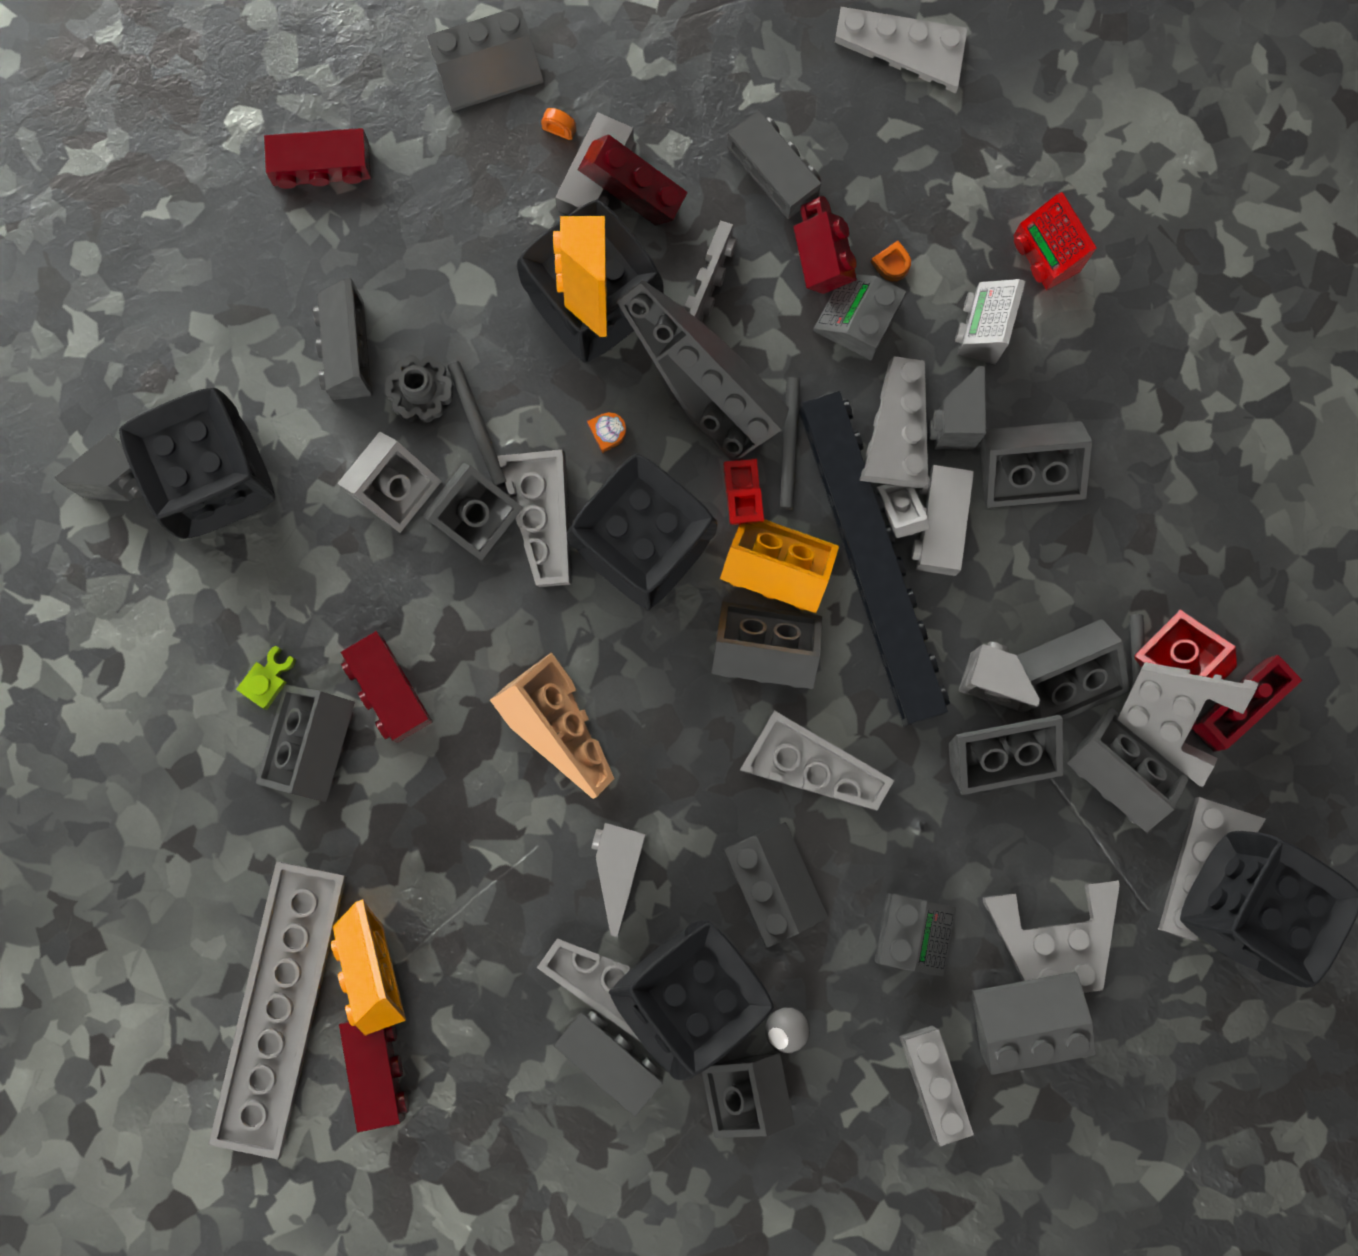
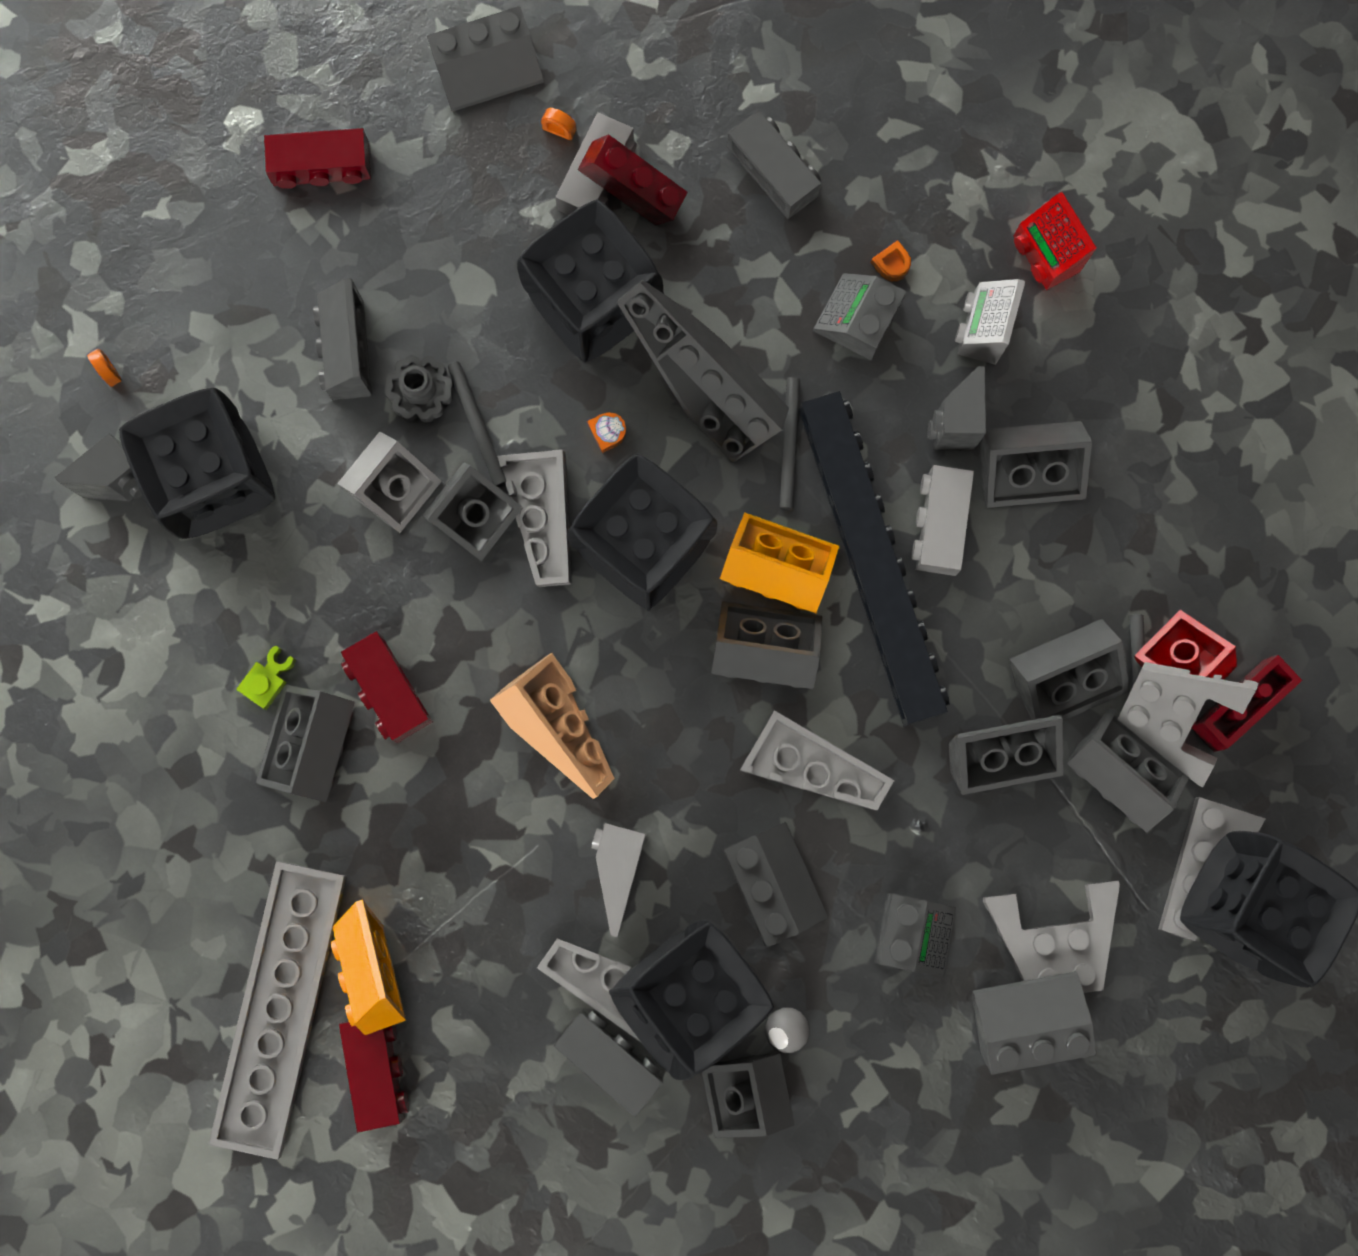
(104, 367): none -> orange tile
(582, 269): light orange slope -> none
(722, 245): light grey wing -> none
(743, 492): red slope -> none
(824, 247): dark red brick -> none
(900, 432): light grey wing -> none
(903, 509): light grey plate -> none
(908, 43): light grey wing -> none
(936, 1085): light grey brick -> none
(998, 678): light grey slope -> none

